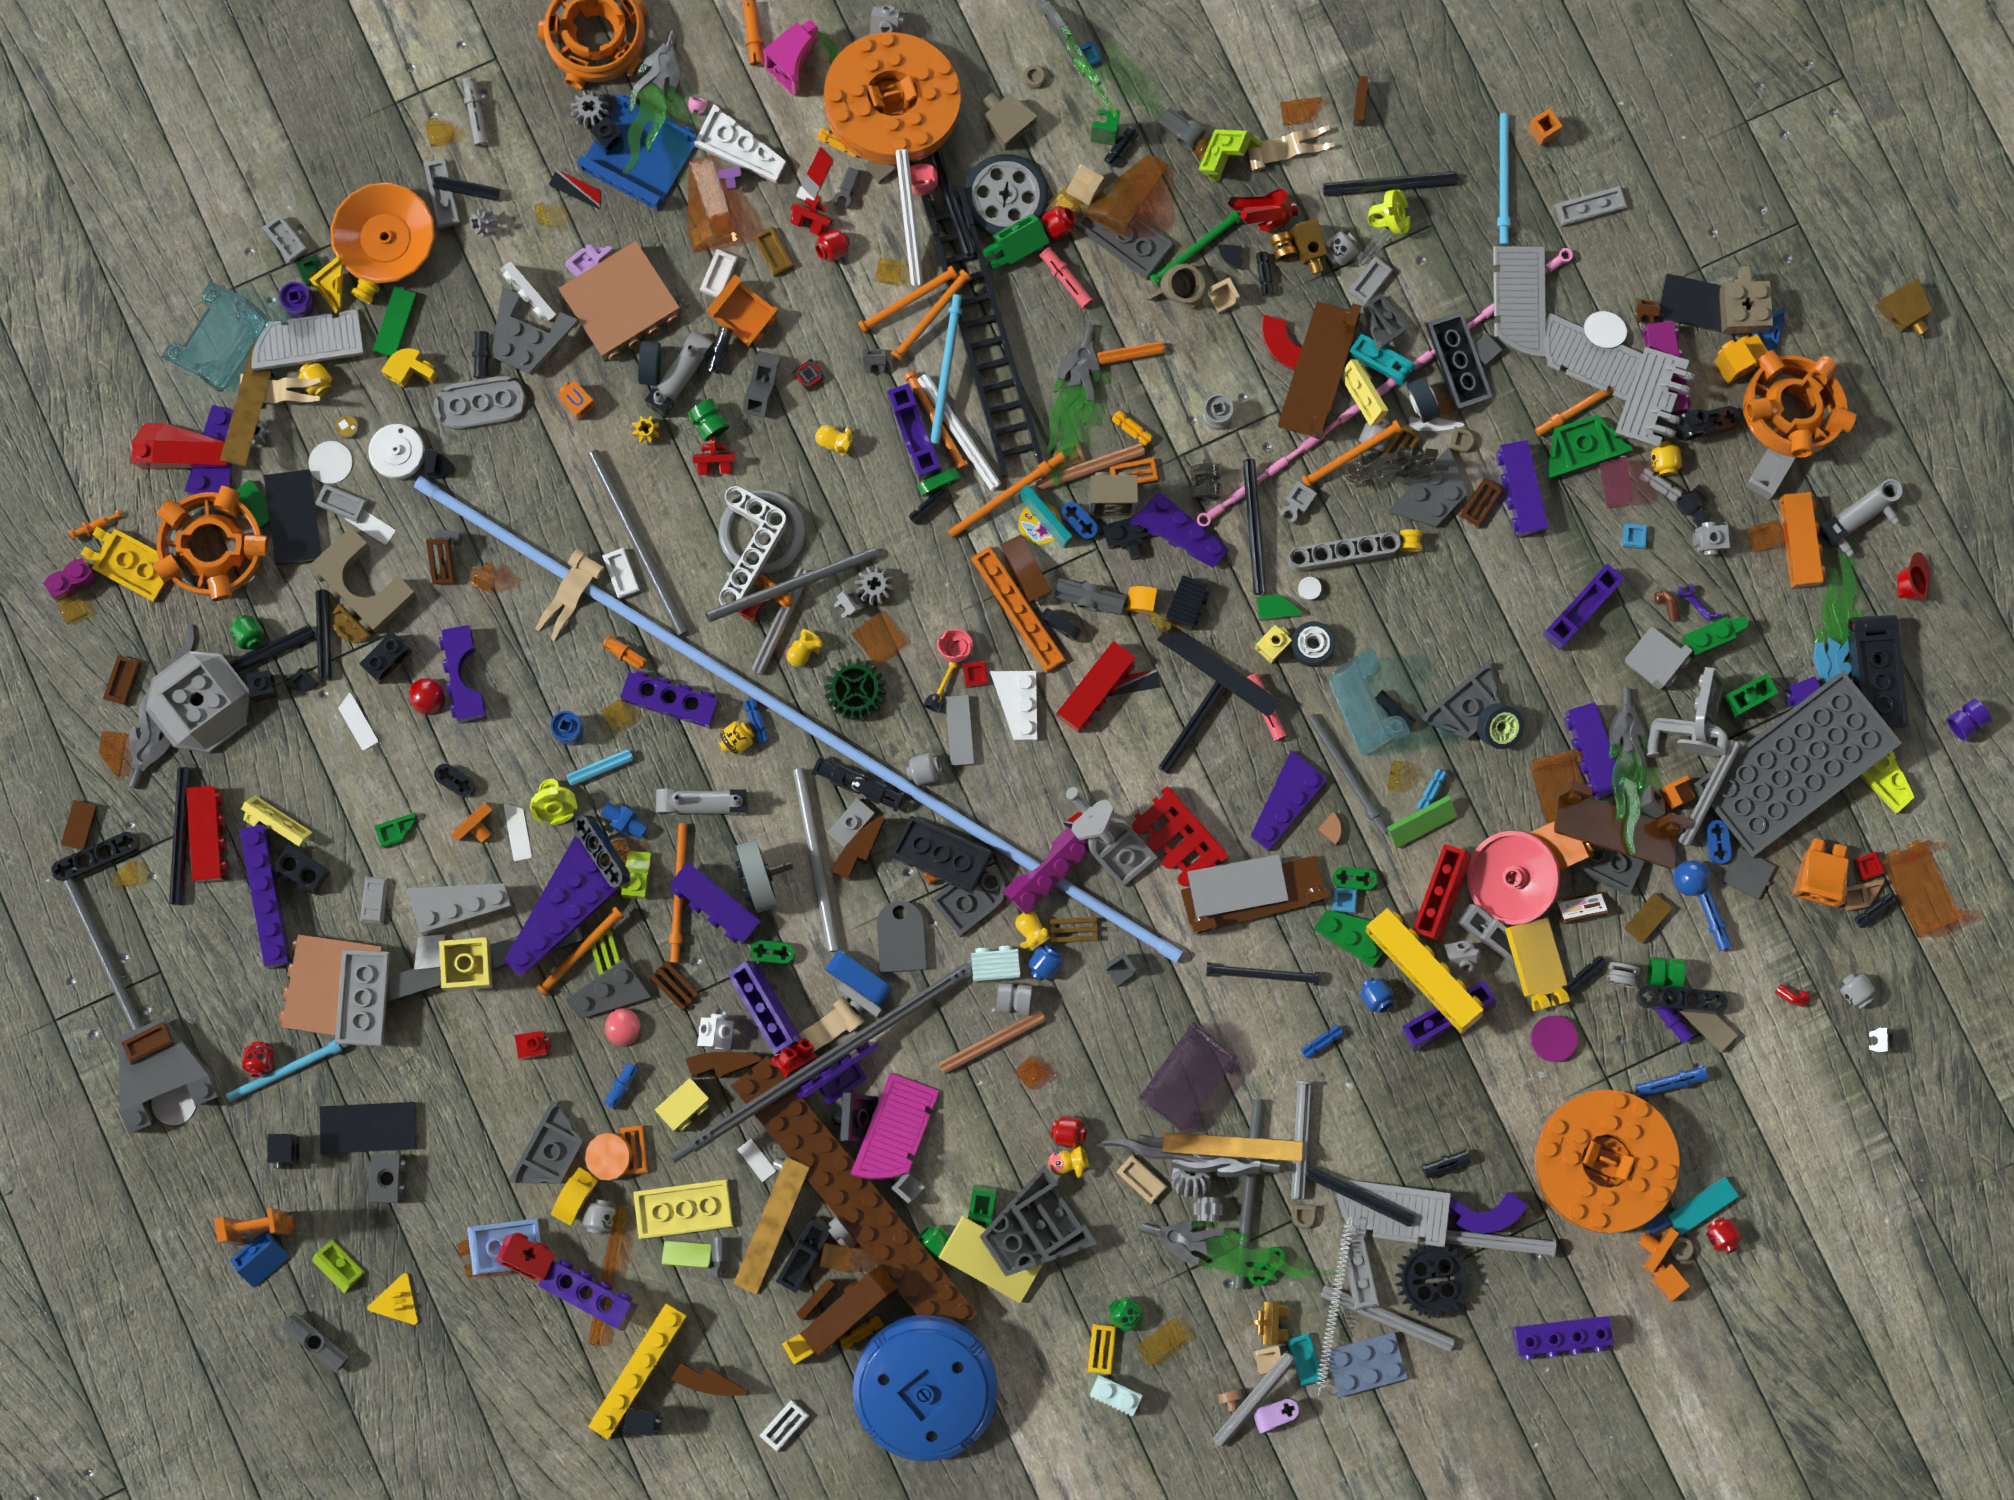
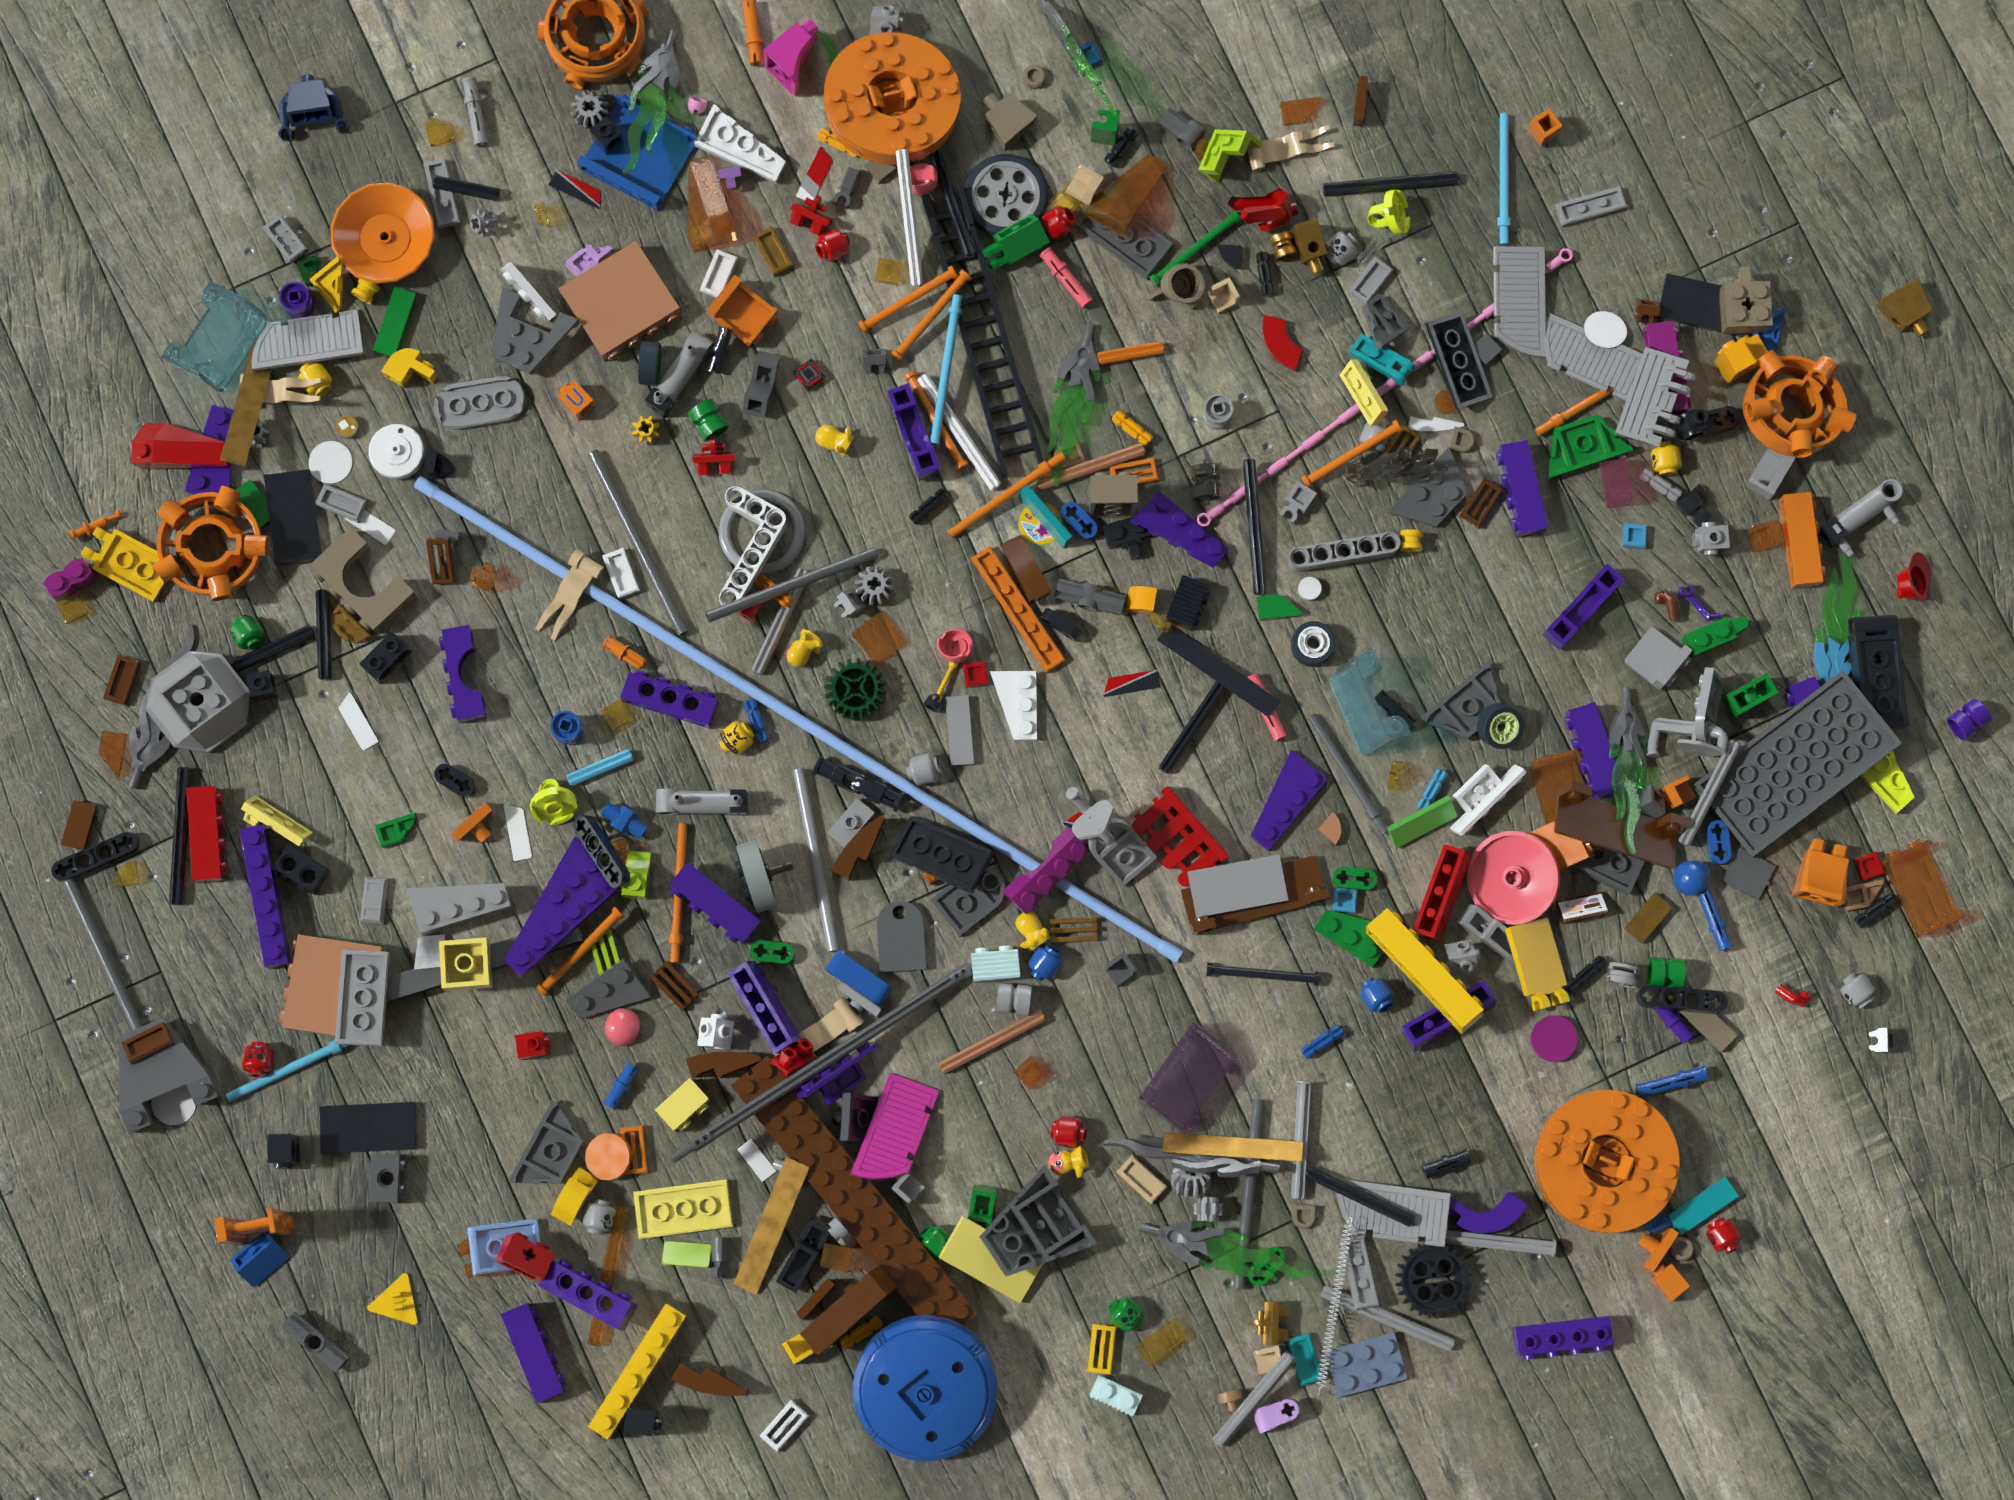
(301, 681): black tile -> none
(309, 104): none -> dark blue torso
(337, 1266): lime slope -> none
(426, 696): red hair -> none
(481, 354): black pin -> none
(533, 1353): none -> dark purple brick
(938, 481): green beam -> none
(1095, 687): red brick -> none
(1273, 643): light yellow brick -> none
(1319, 369): reddish brown bracket -> none
(1423, 400): black wheel -> none
(1482, 793): none -> white bracket

